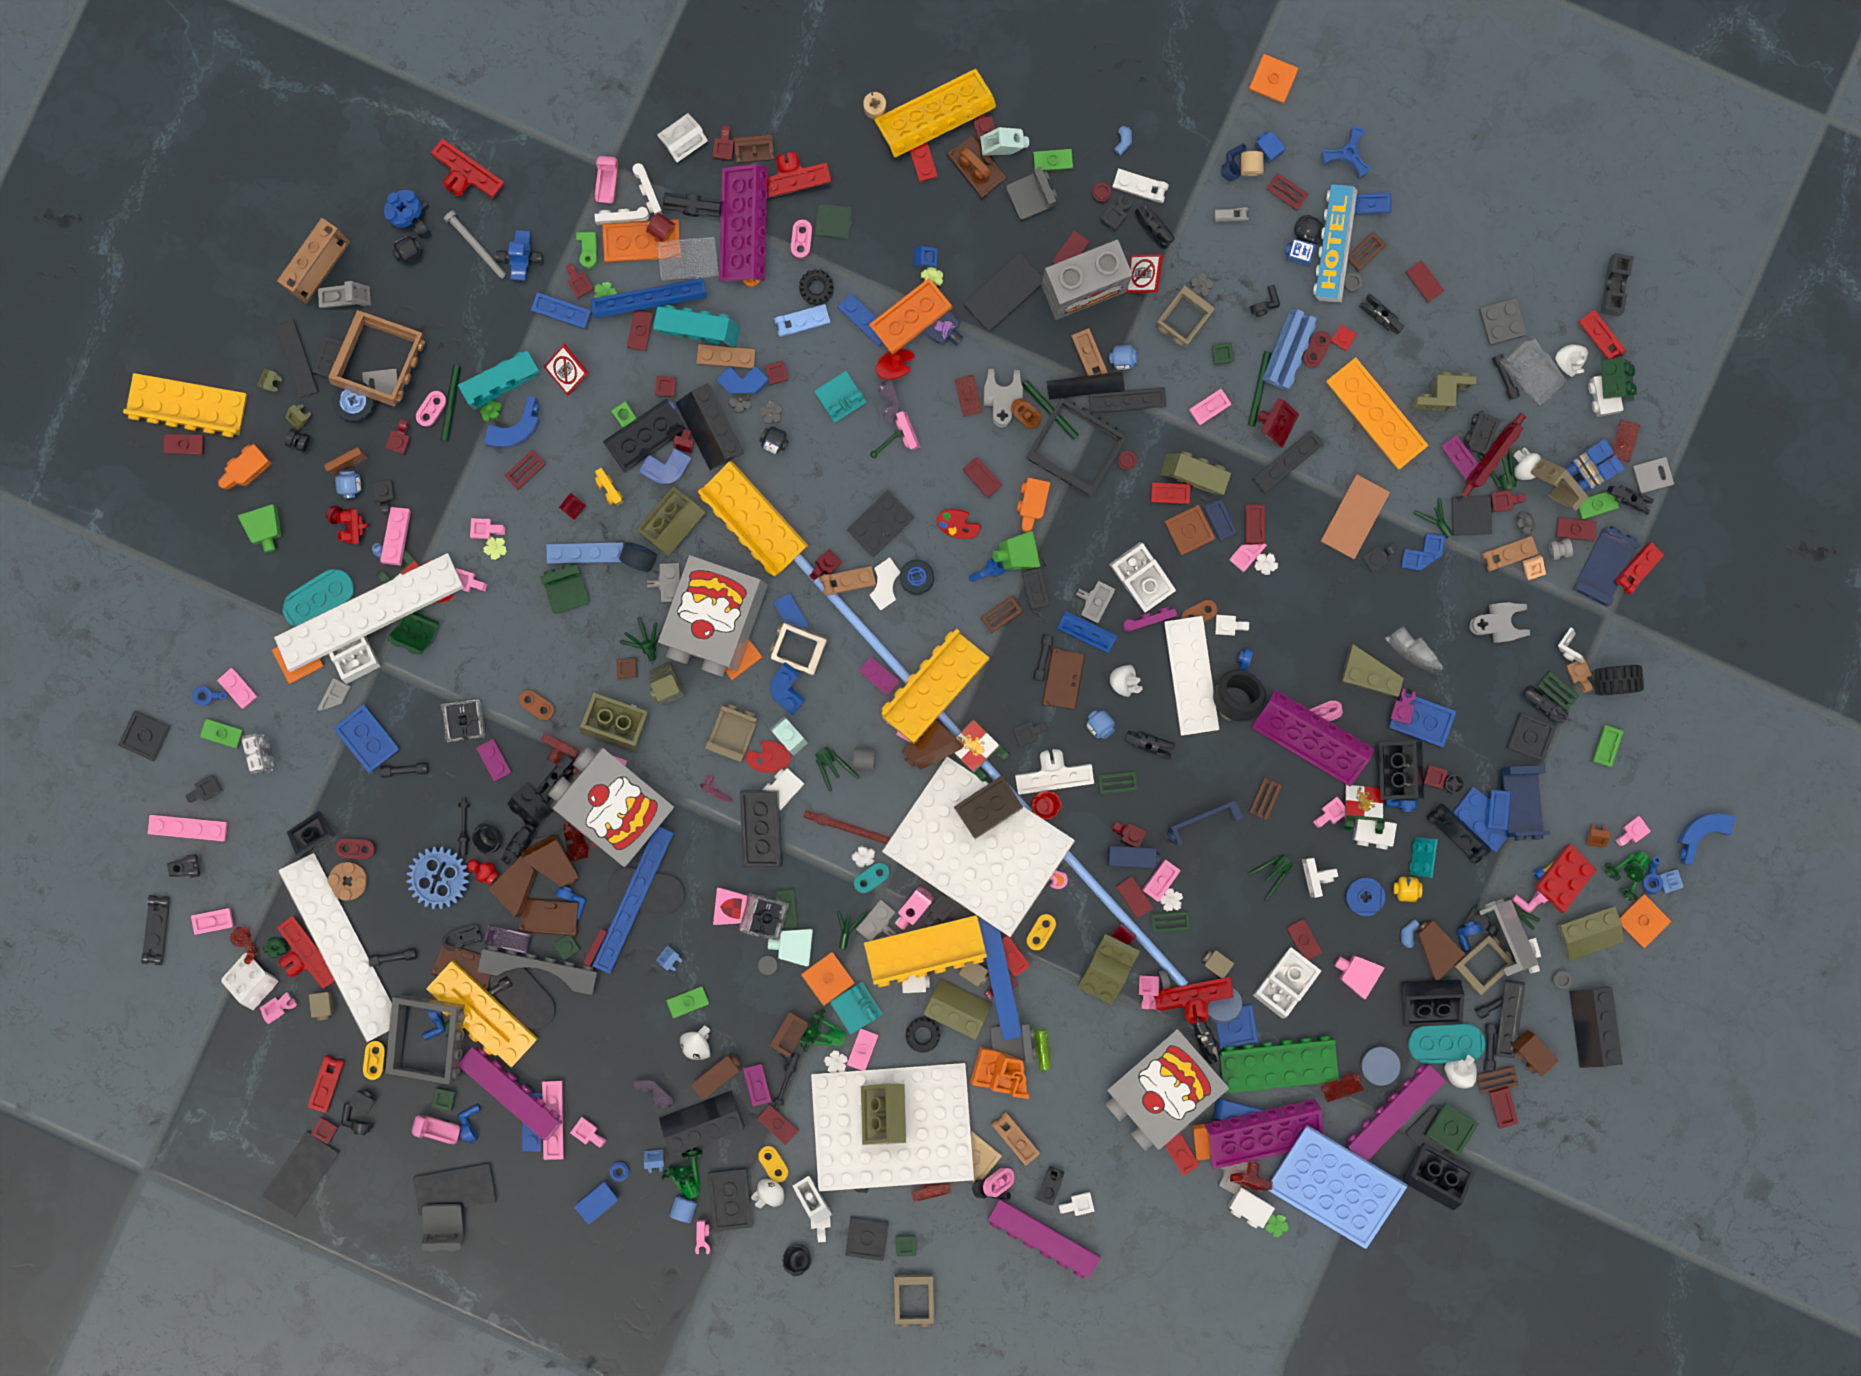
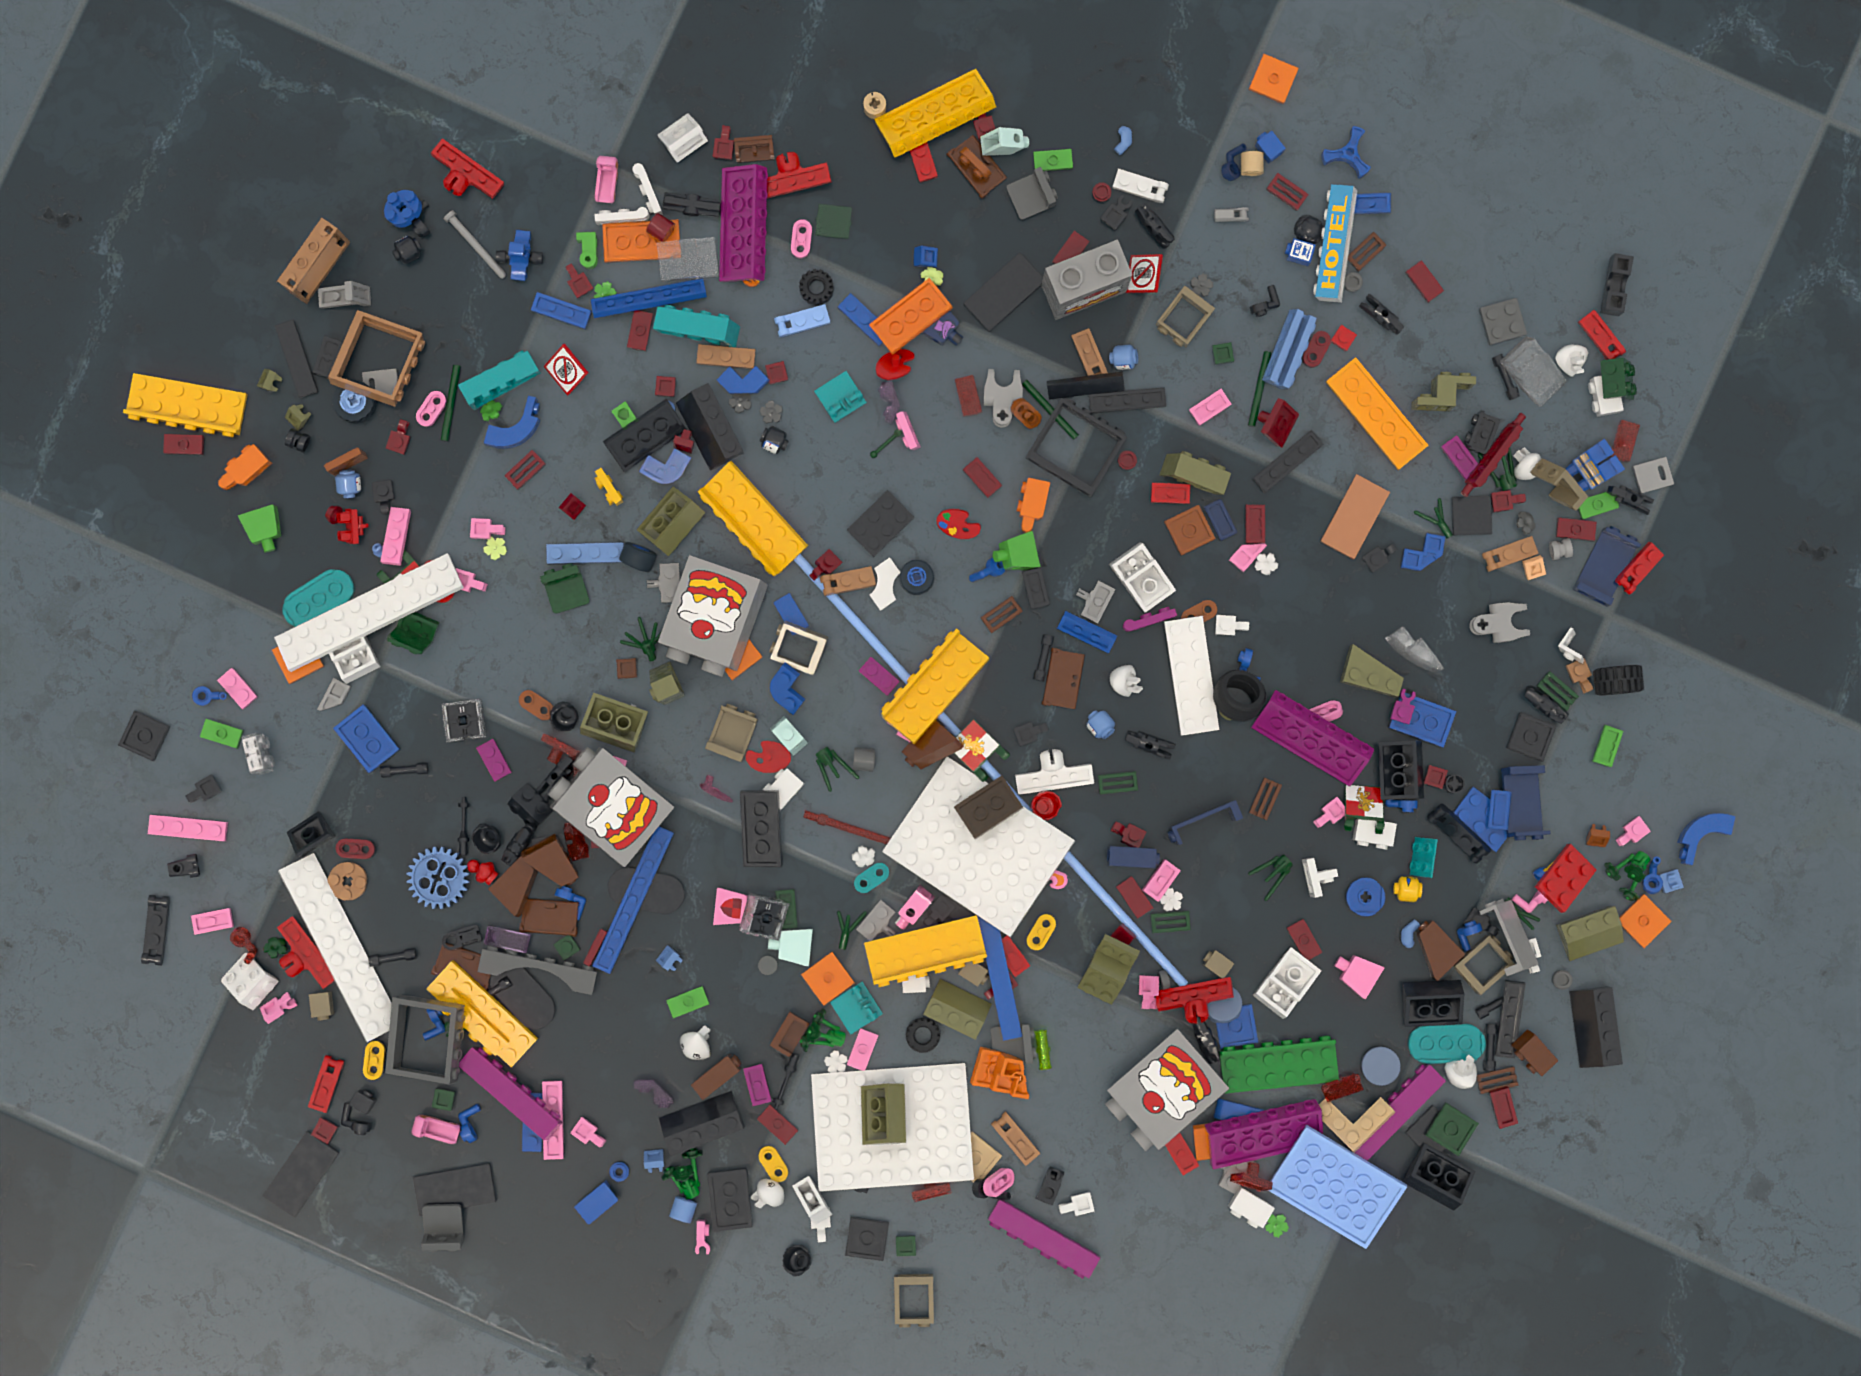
(563, 716): none -> black hair
(1358, 1133): none -> tan plate

